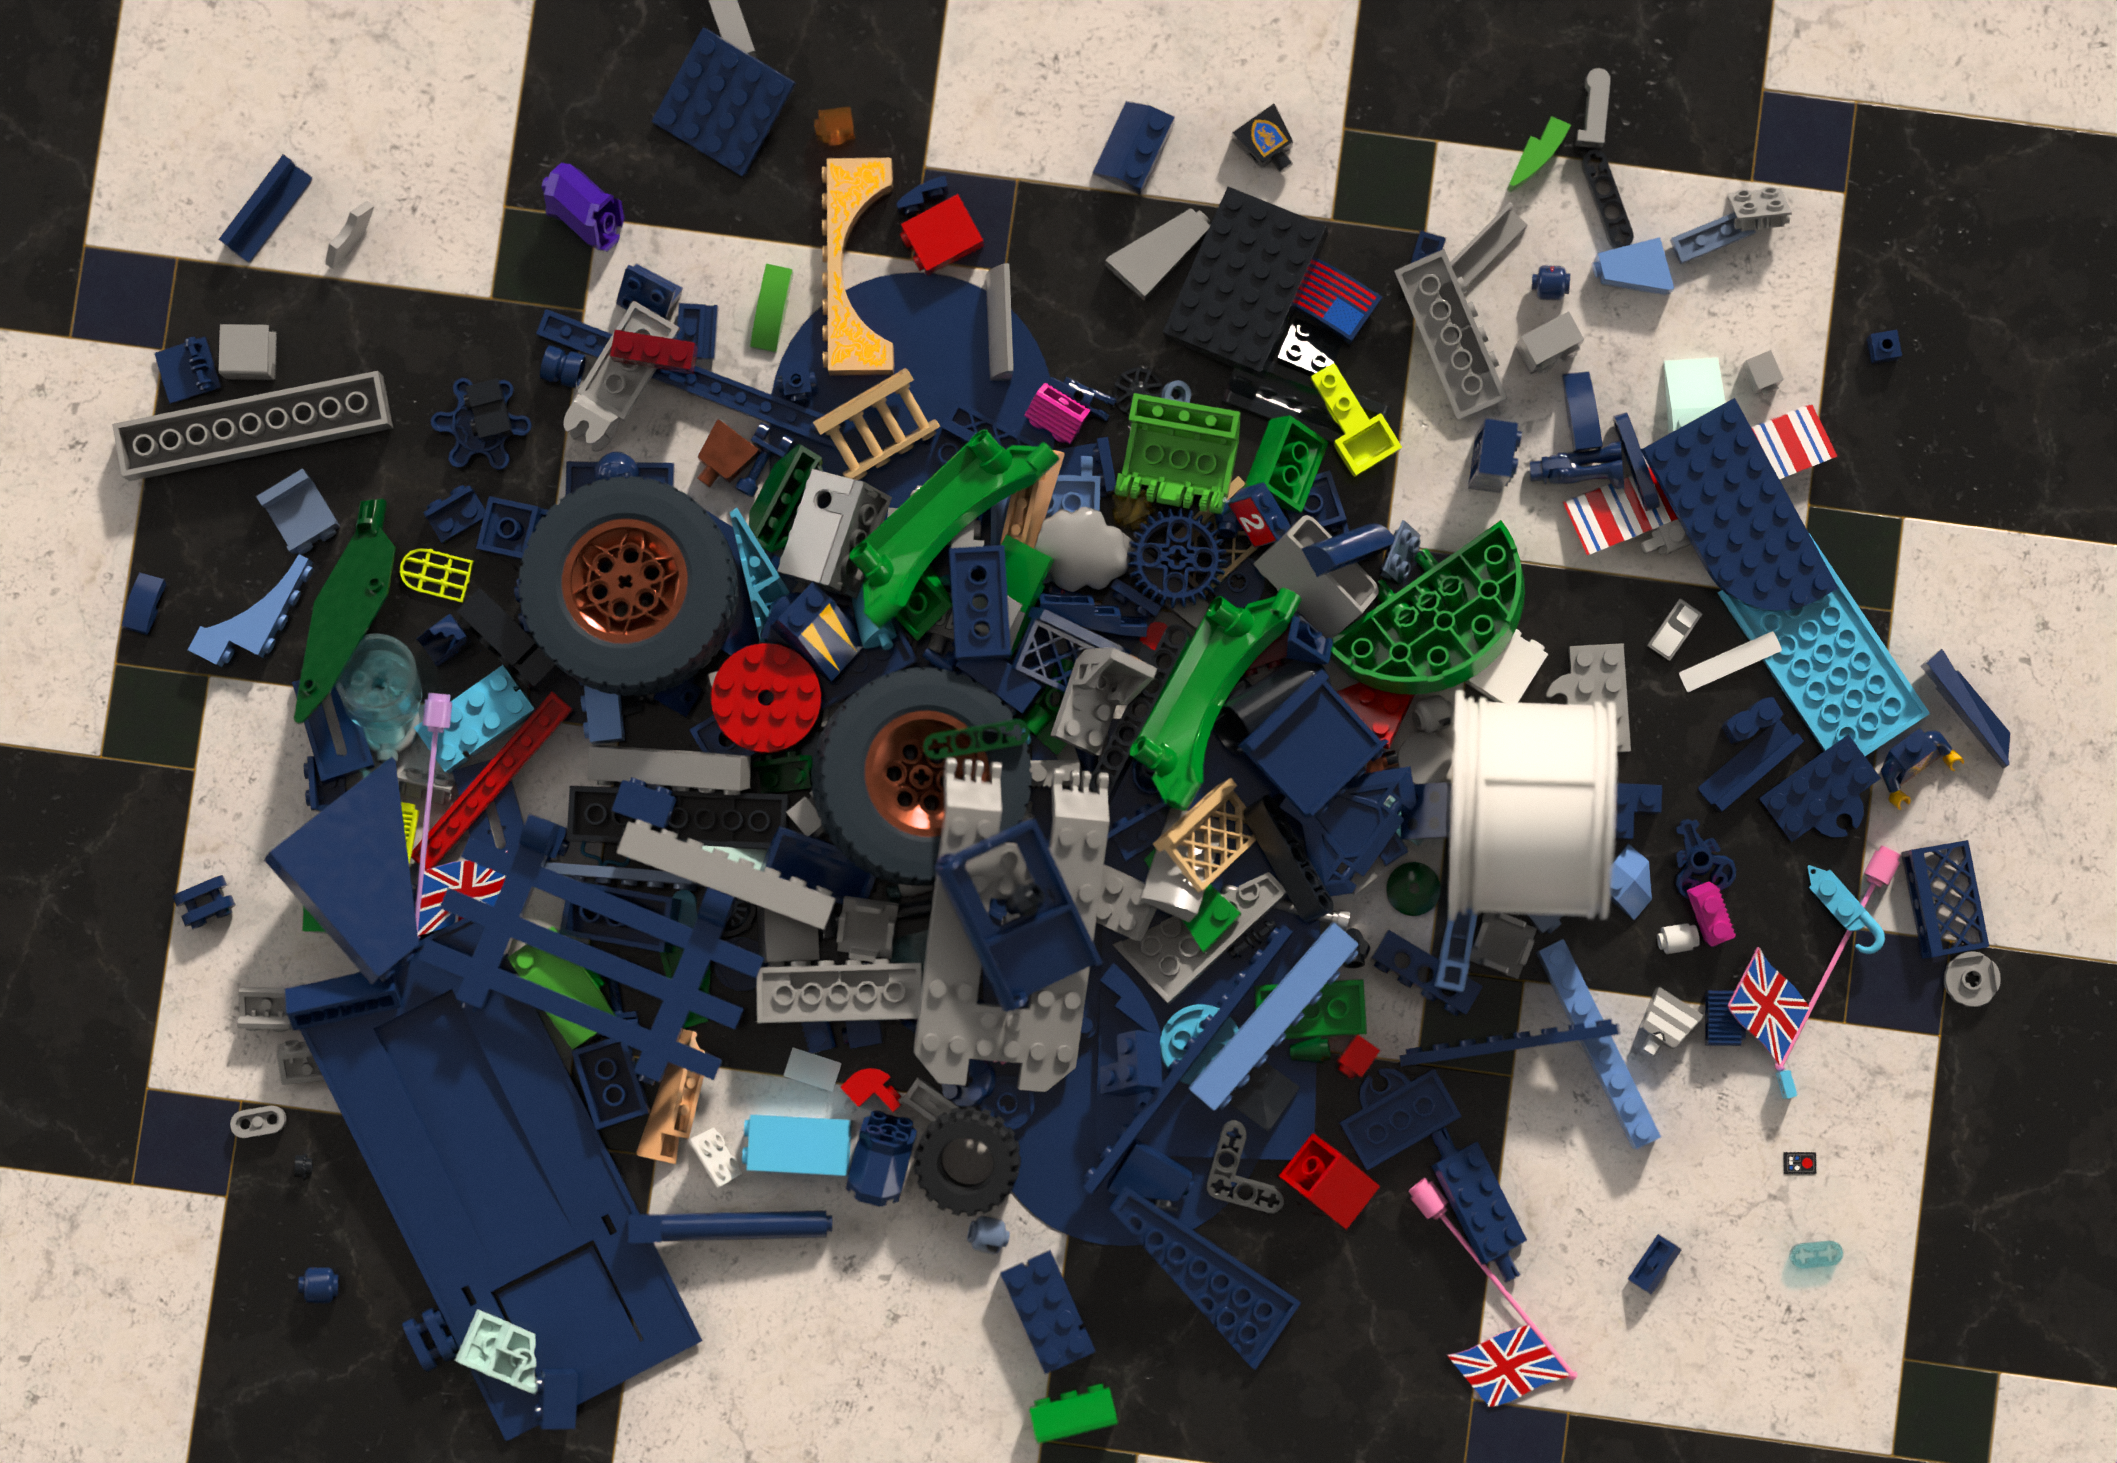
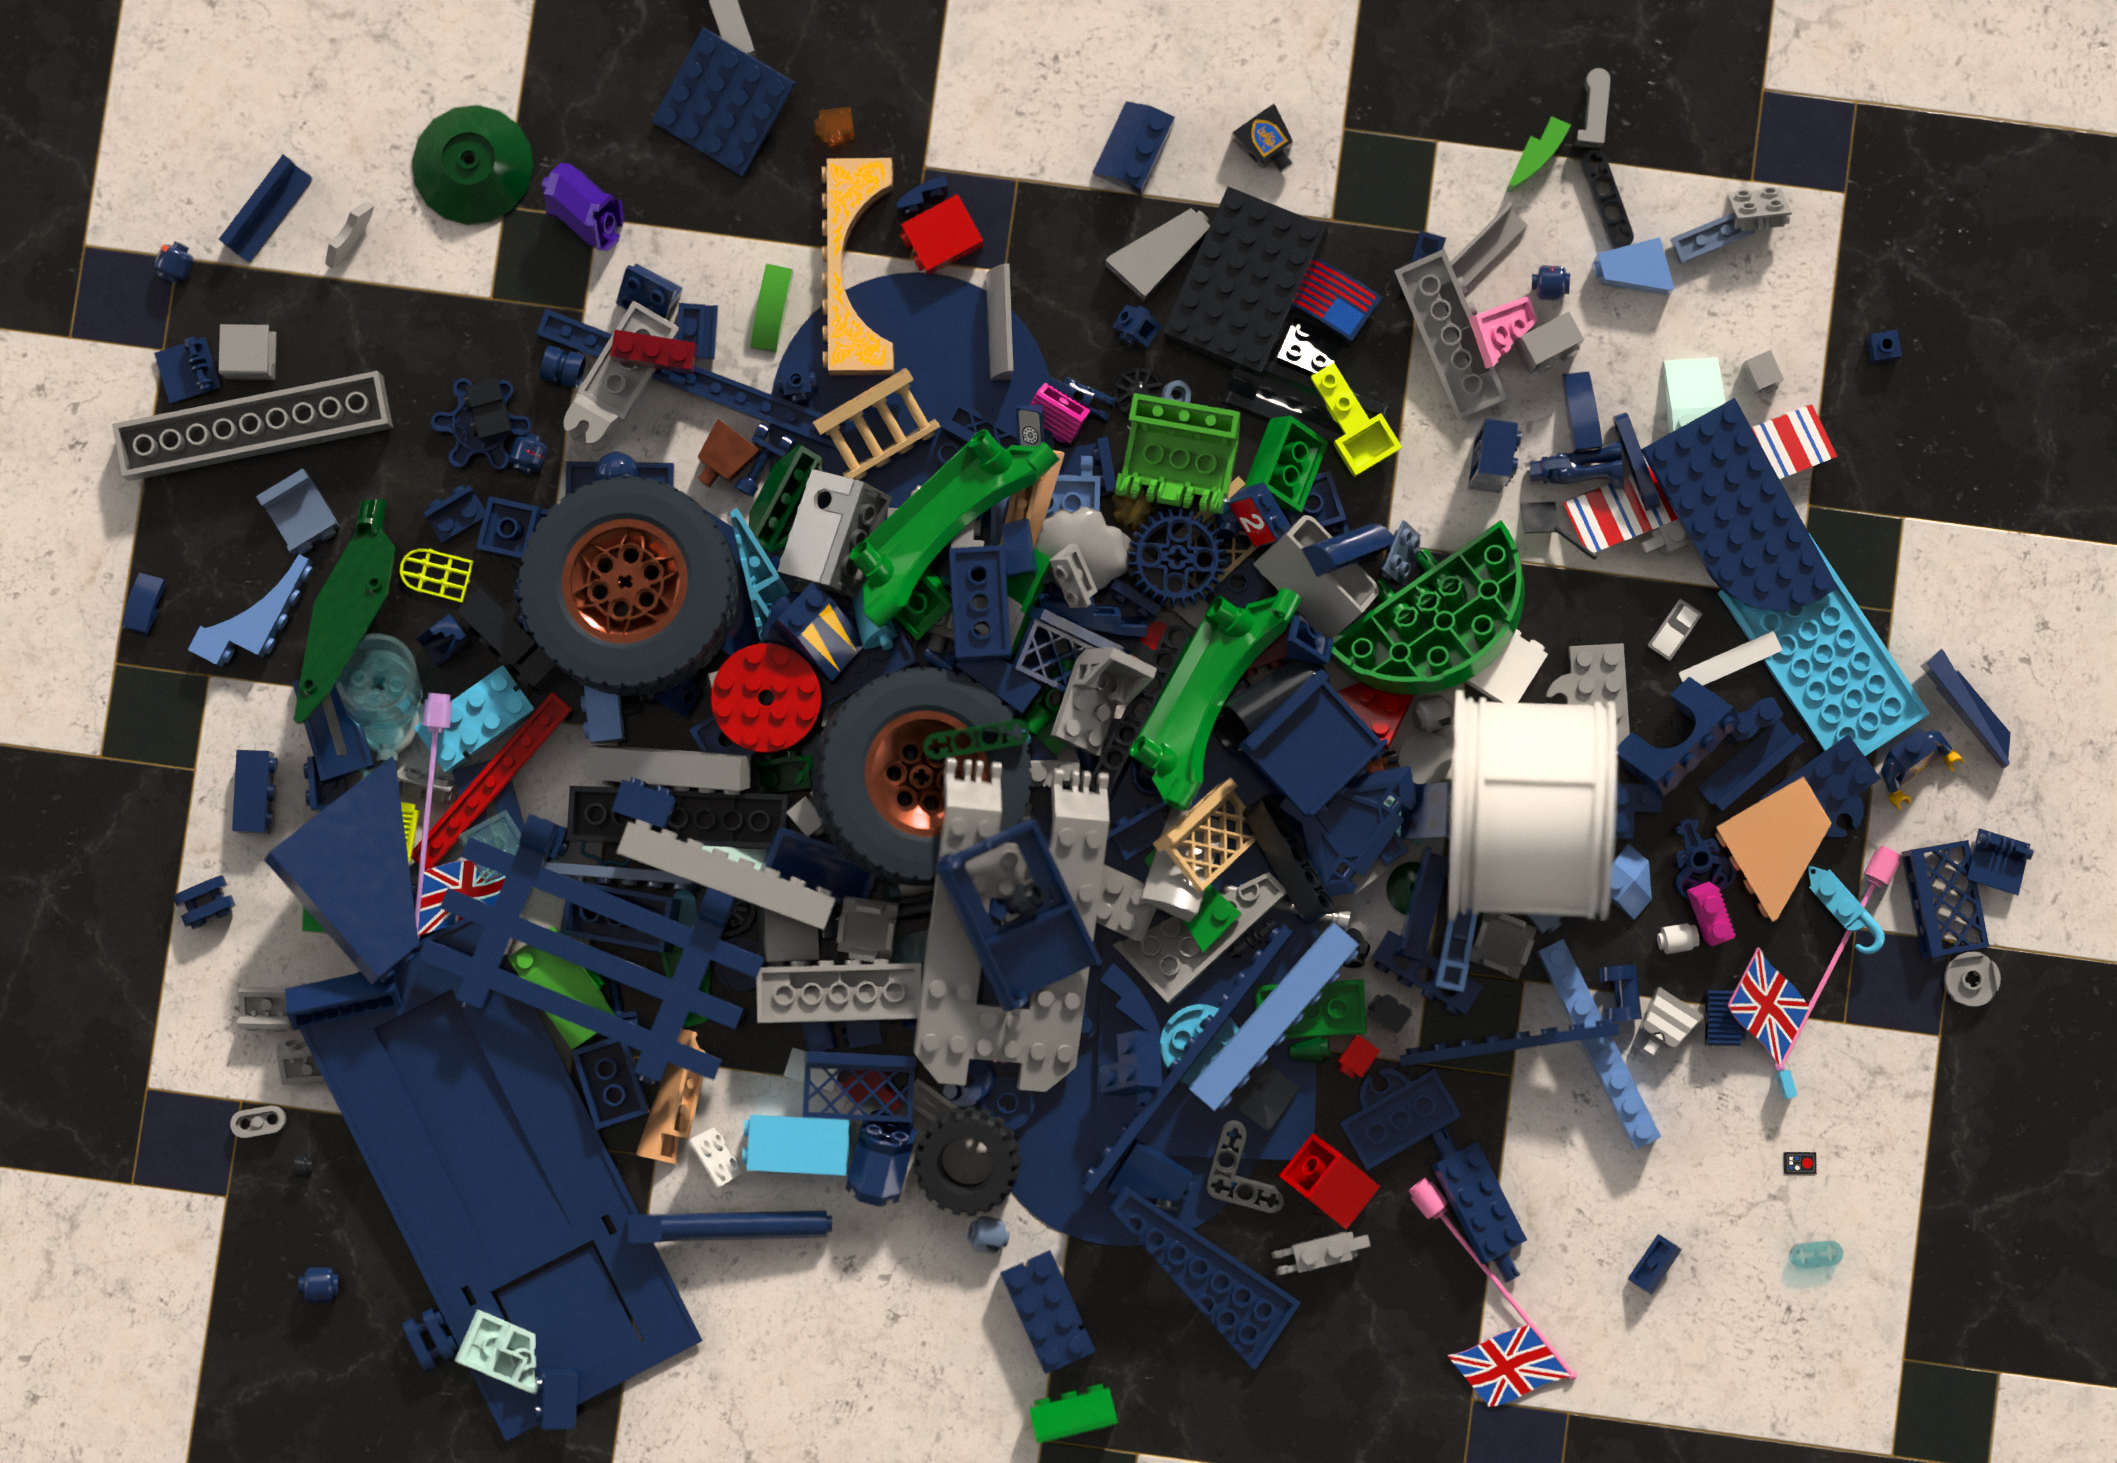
(173, 262): none -> dark blue head
(254, 791): none -> dark blue brick
(488, 185): none -> dark green dish
(498, 832): none -> clear light blue plate
(528, 453): none -> dark blue head
(862, 1062): none -> dark blue fence
(1019, 548): none -> dark blue slope
(1030, 425): none -> slope
(1073, 576): none -> light grey bracket
(1136, 326): none -> dark blue brick
(1321, 1251): none -> light grey hinge
(1388, 1012): none -> black brick
(1422, 906): none -> dark blue panel
(1501, 327): none -> bright pink wing
(1542, 518): none -> black piece
(1625, 992): none -> dark blue connector
(1667, 767): none -> dark blue arch
(1775, 843): none -> light nougat slope
(1999, 861): none -> dark blue hinge

